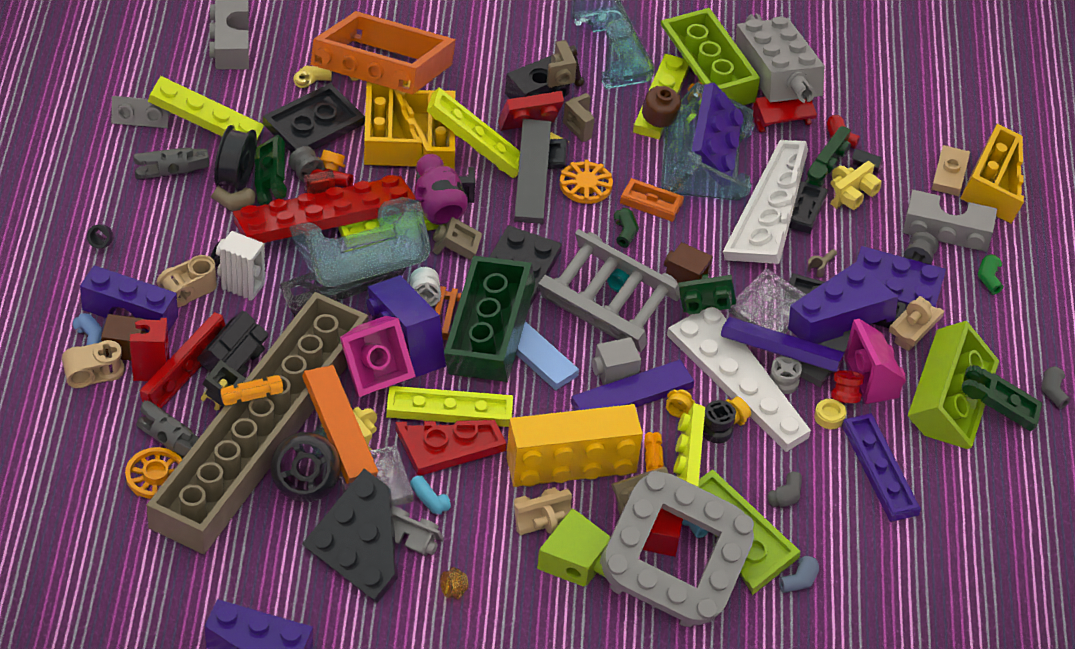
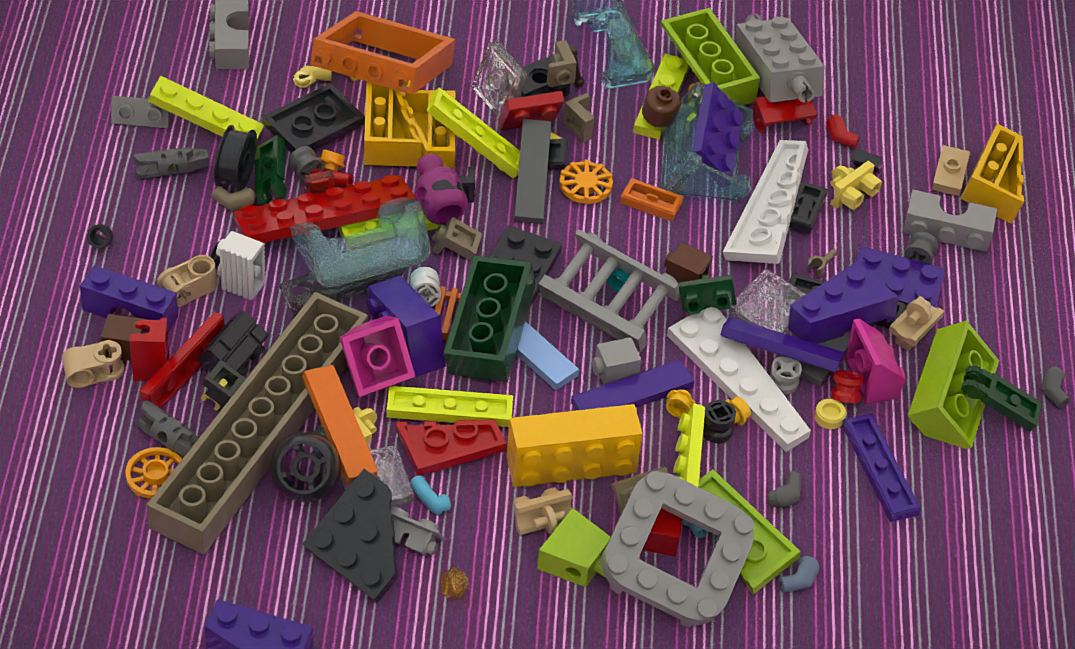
(90, 326): medium blue arm -> none
(251, 390): light orange axle -> none
(498, 78): none -> clear plate
(629, 224): dark green arm -> none
(654, 451): light orange axle -> none
(828, 157): dark green hinge -> none
(987, 273): green arm -> none

